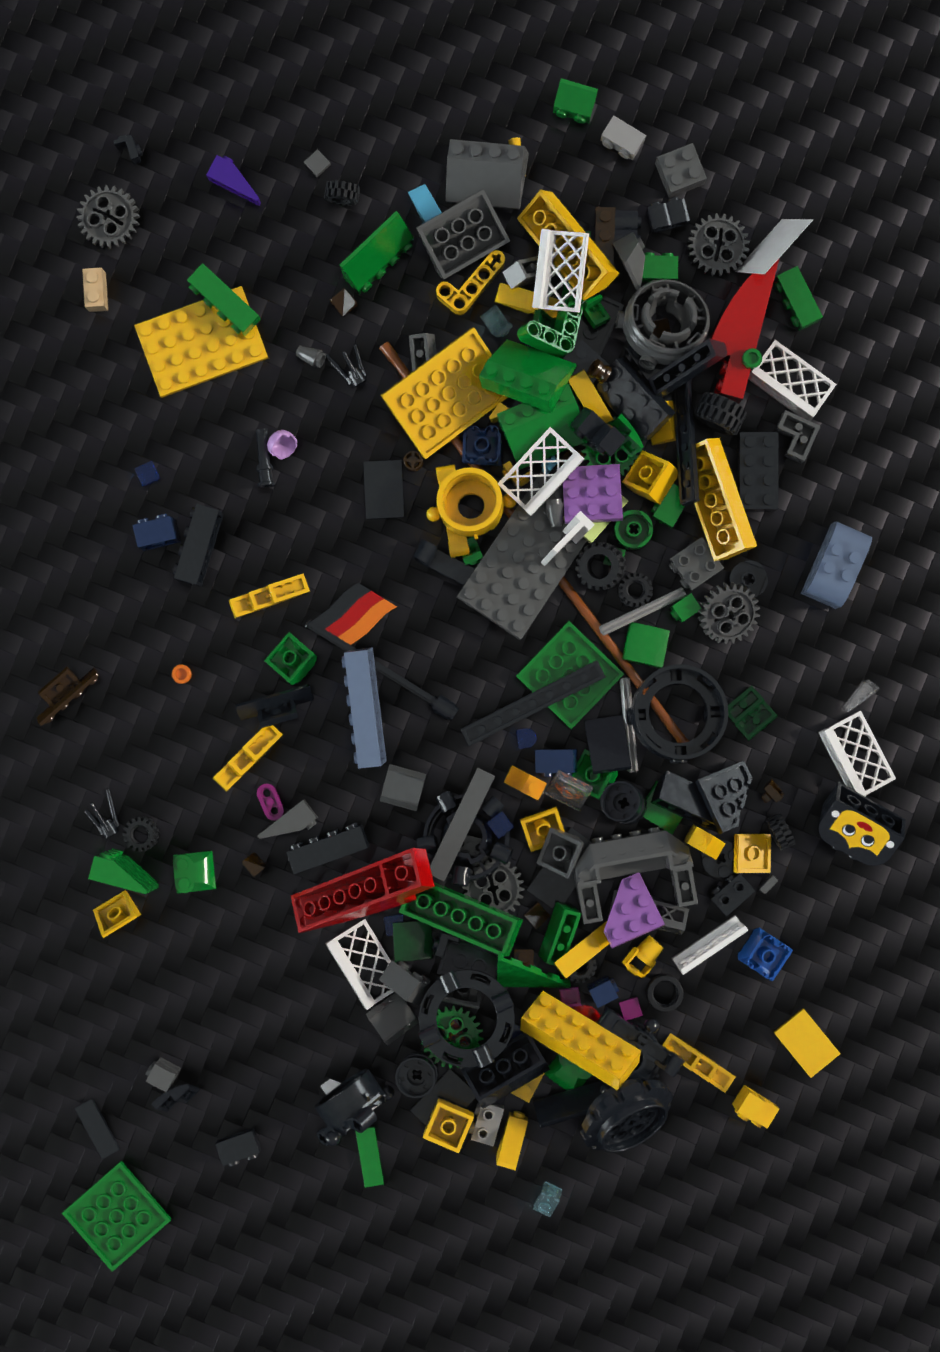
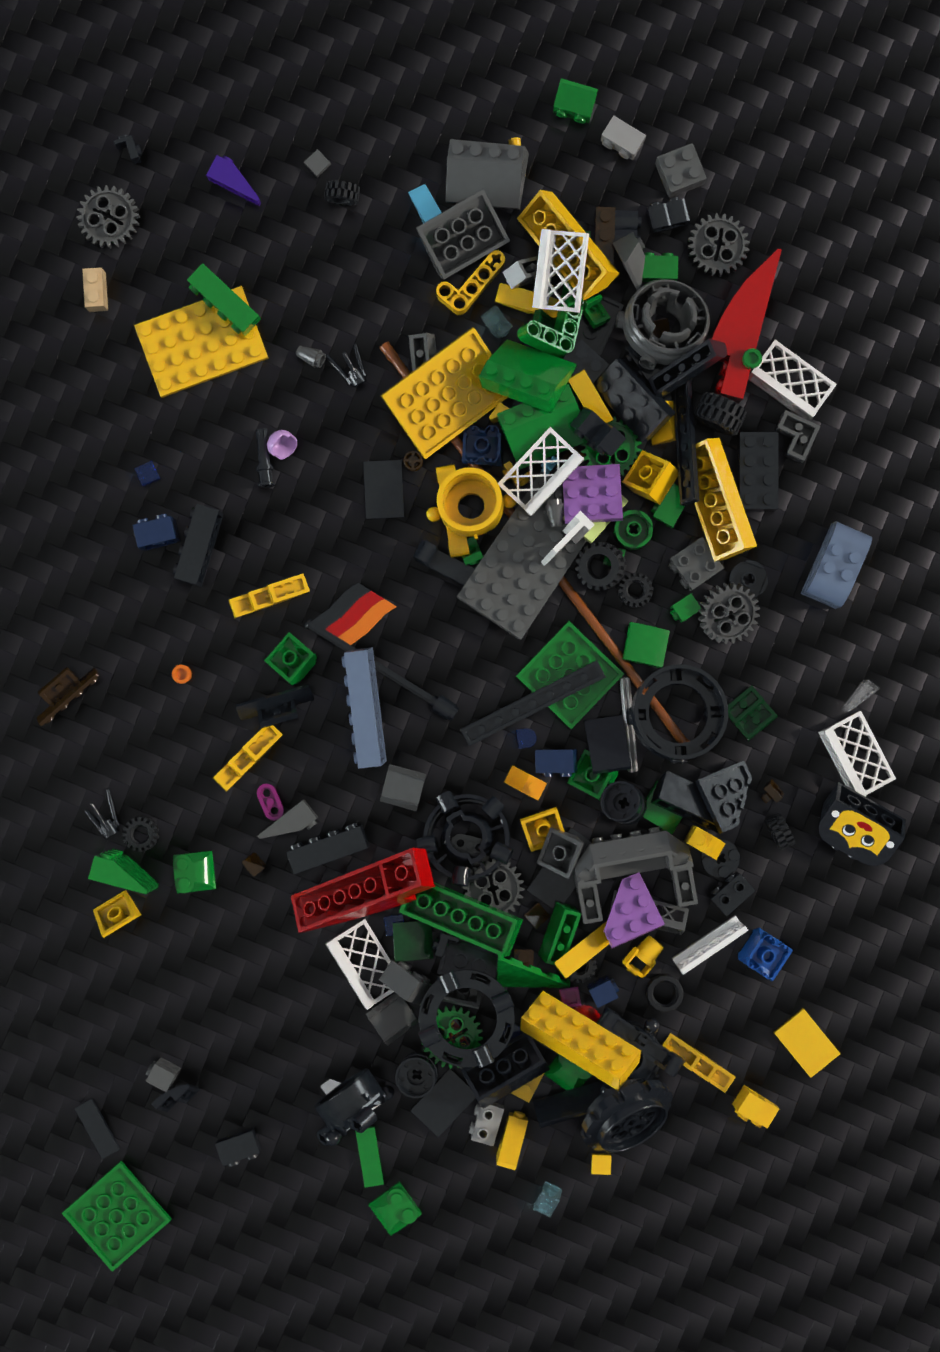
(343, 302): dark brown slope -> none
(377, 253): green slope -> none
(395, 1208): none -> green slope
(448, 1125): yellow brick -> none
(461, 824): dark grey tile -> none
(500, 825): clear blue tile -> none
(569, 790): clear tile -> none
(599, 371): dark brown wheel -> none
(601, 1164): none -> yellow tile
(630, 1008): magenta tile -> none
(633, 442): green slope -> none
(642, 611): light grey axle -> none
(752, 853): yellow tile -> none
(767, 884): dark grey tile -> none
(774, 246): white sticker -> none
(797, 298): green brick -> none

